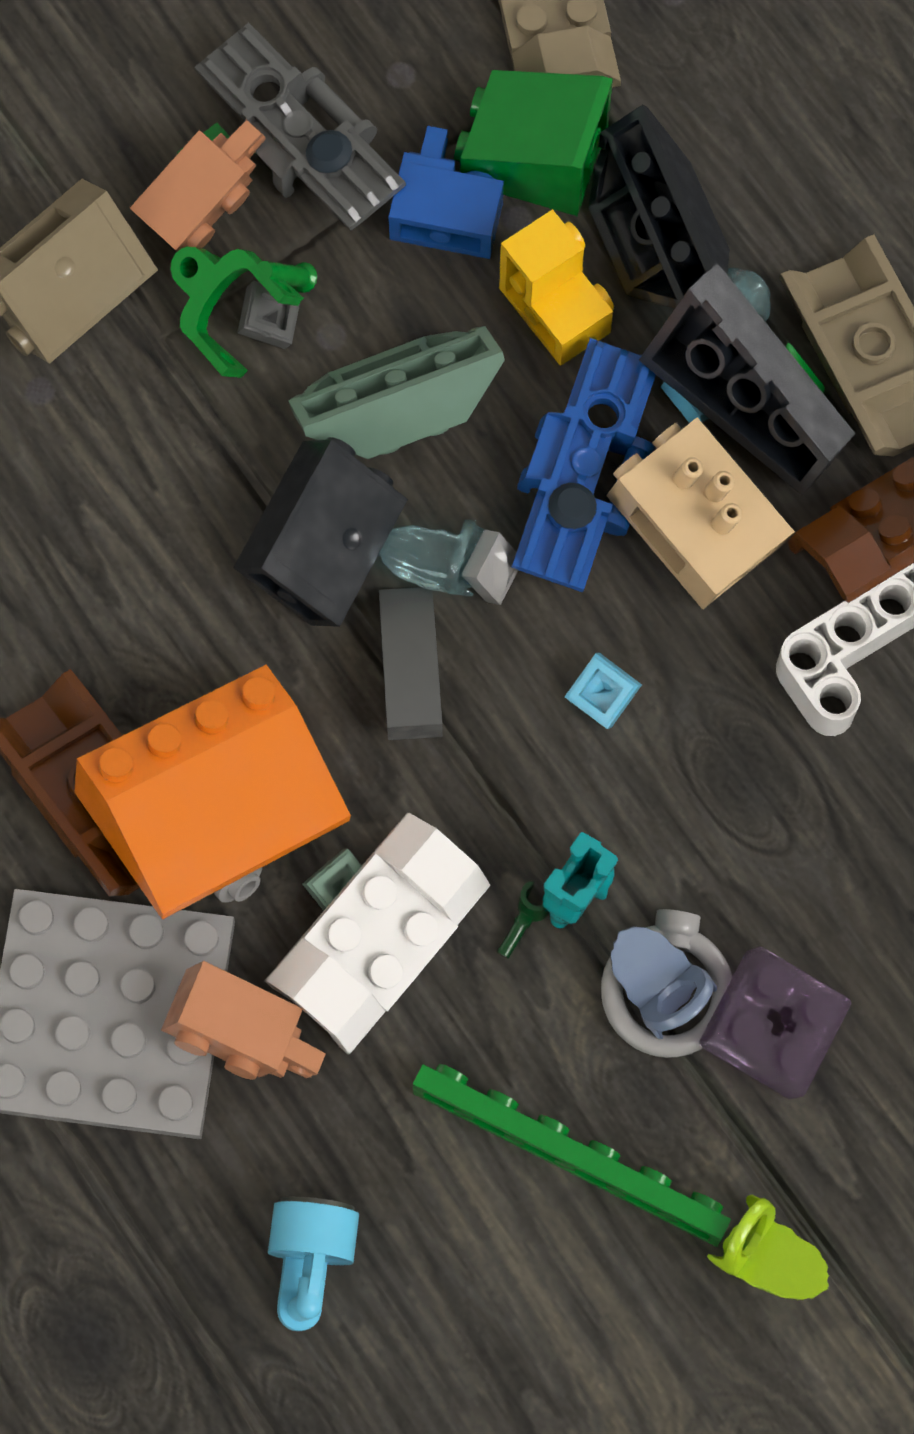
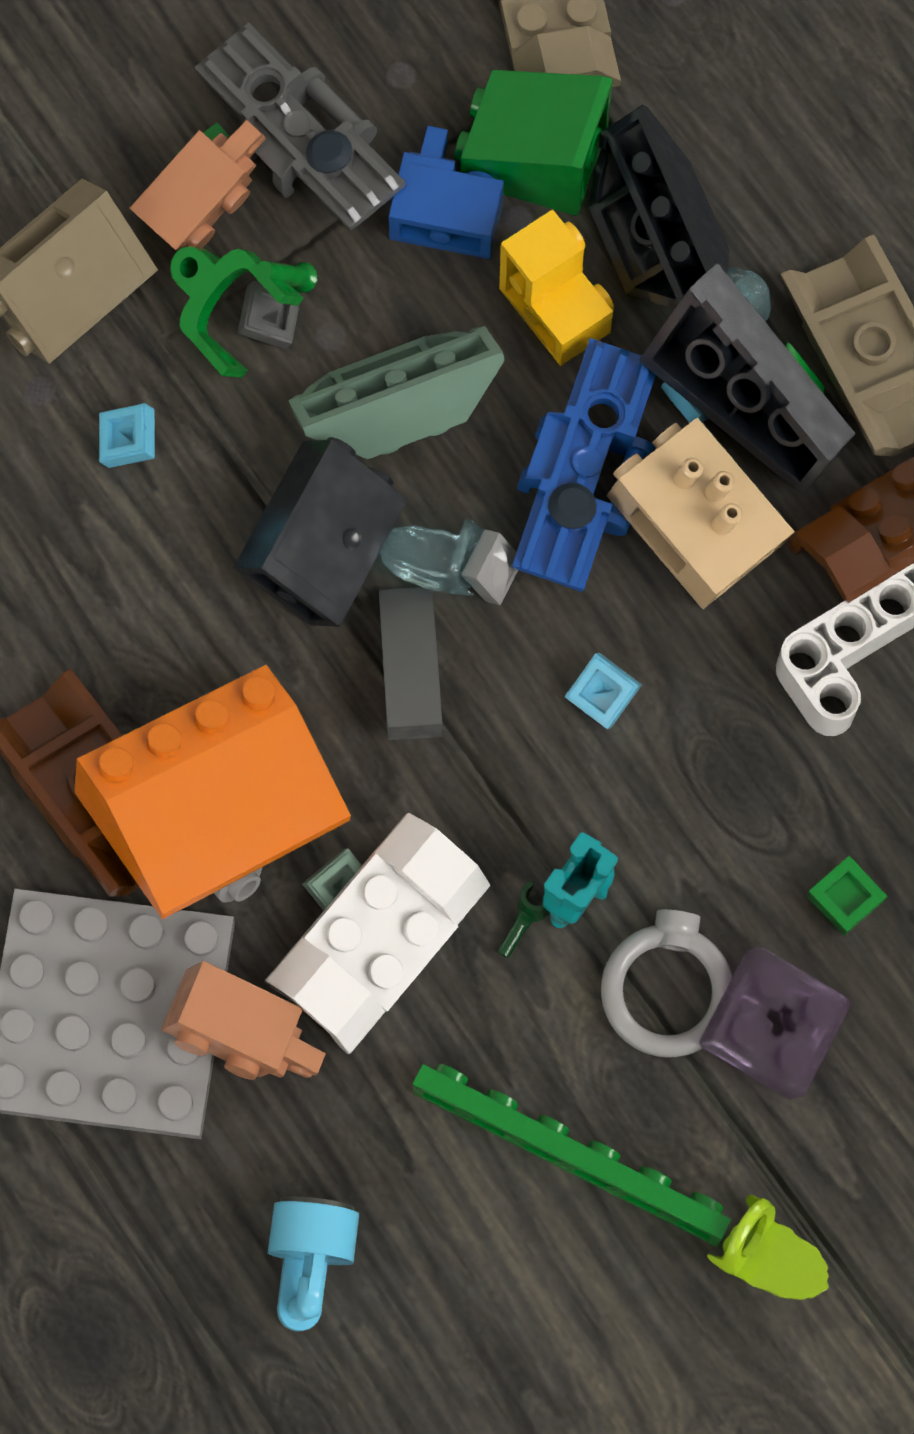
(126, 435): none -> medium azure tile
(659, 979): sand blue piece -> none
(846, 896): none -> green plate

